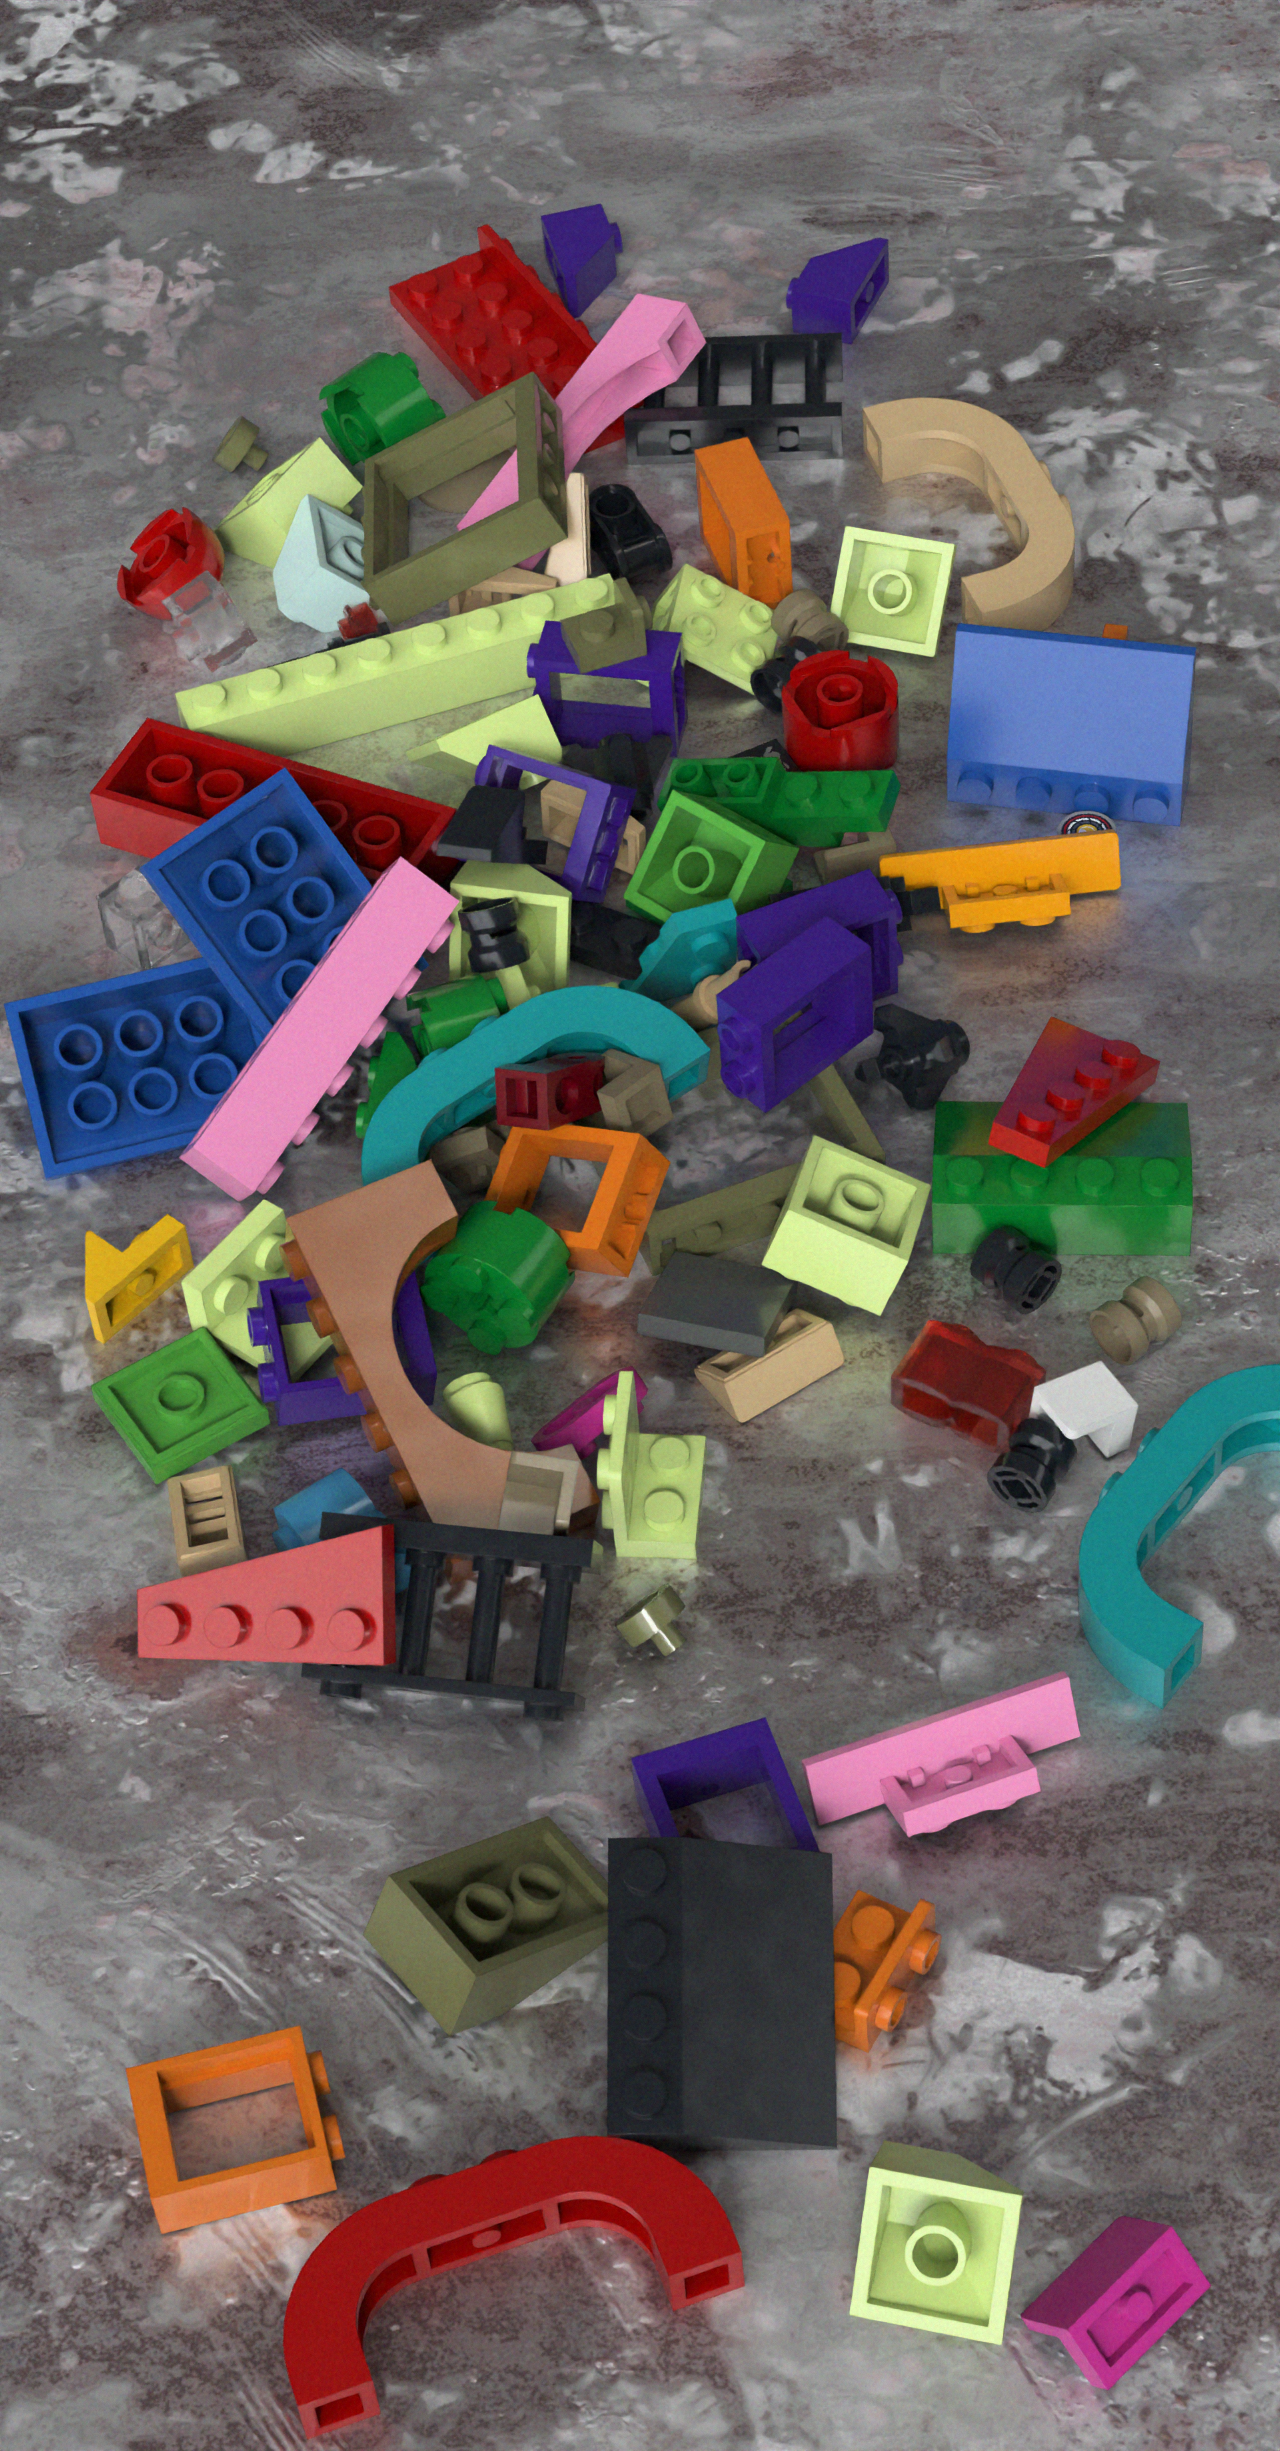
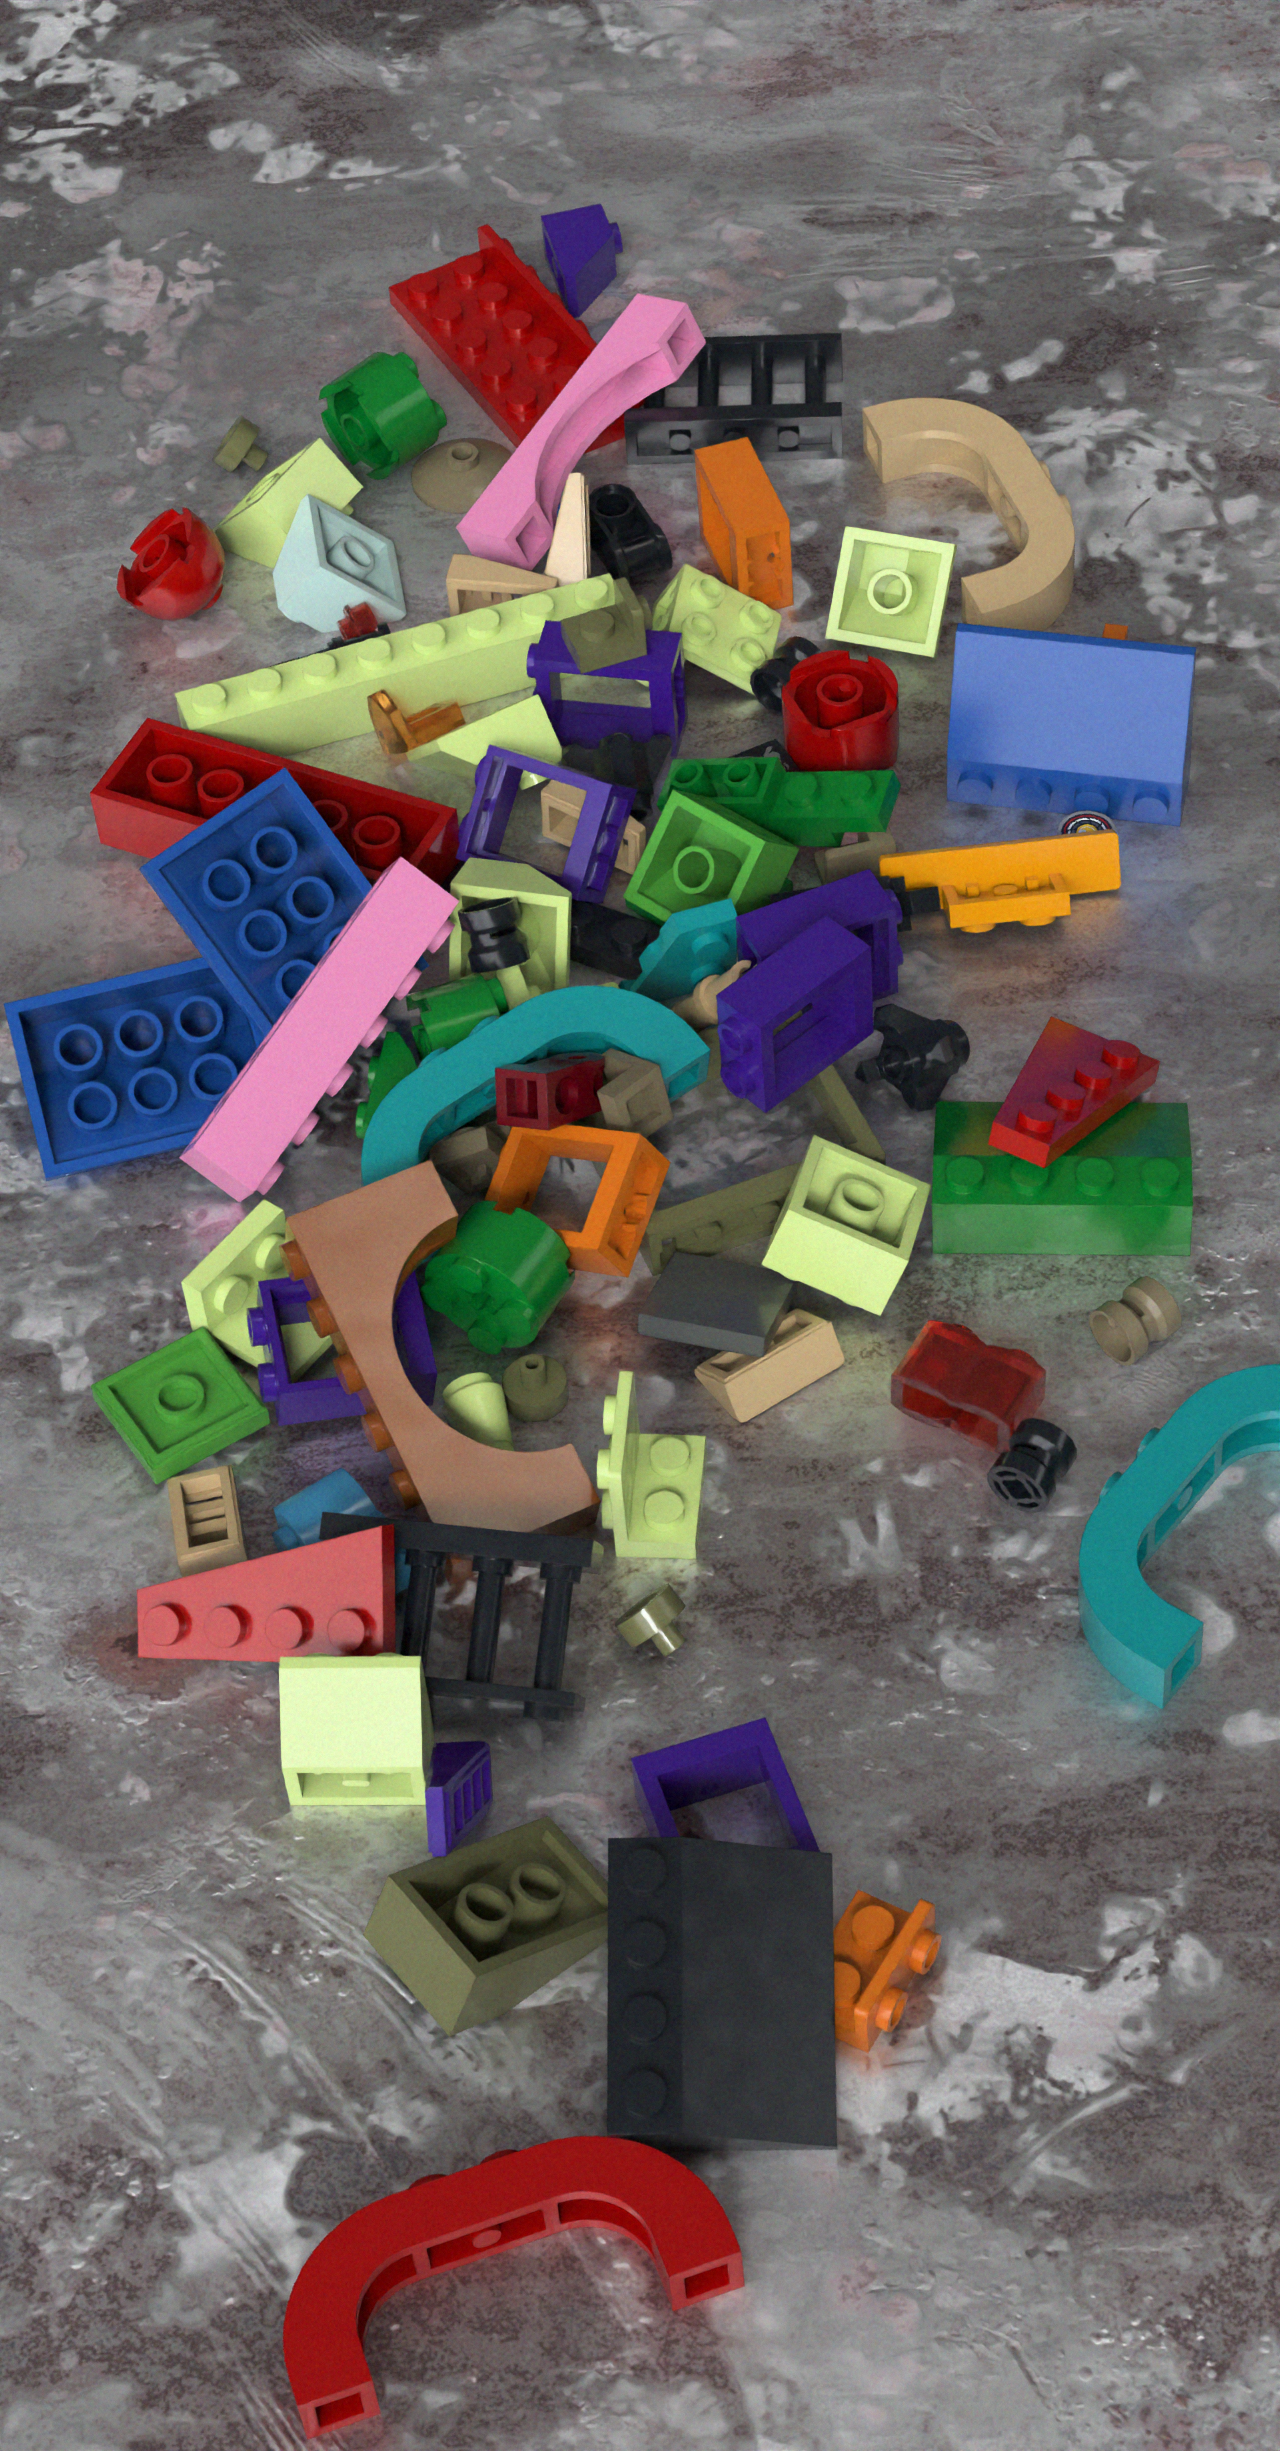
(128, 1281): yellow slope -> none
(138, 922): clear brick -> none
(208, 623): clear brick -> none
(219, 2075): orange window -> none
(355, 1729): none -> yellowish green slope
(404, 734): none -> clear orange tile
(456, 1793): none -> dark purple slope
(491, 829): black slope -> none
(508, 417): olive window -> none
(535, 1388): none -> olive tile
(538, 1494): dark tan panel -> none
(584, 1417): dark pink plate -> none
(807, 617): dark tan wheel -> none
(839, 289): dark purple slope -> none
(936, 2244): yellowish green slope -> none
(948, 1761): bright pink bracket -> none
(1017, 1270): black wheel -> none
(1089, 1404): white panel -> none
(1118, 2297): dark pink panel -> none

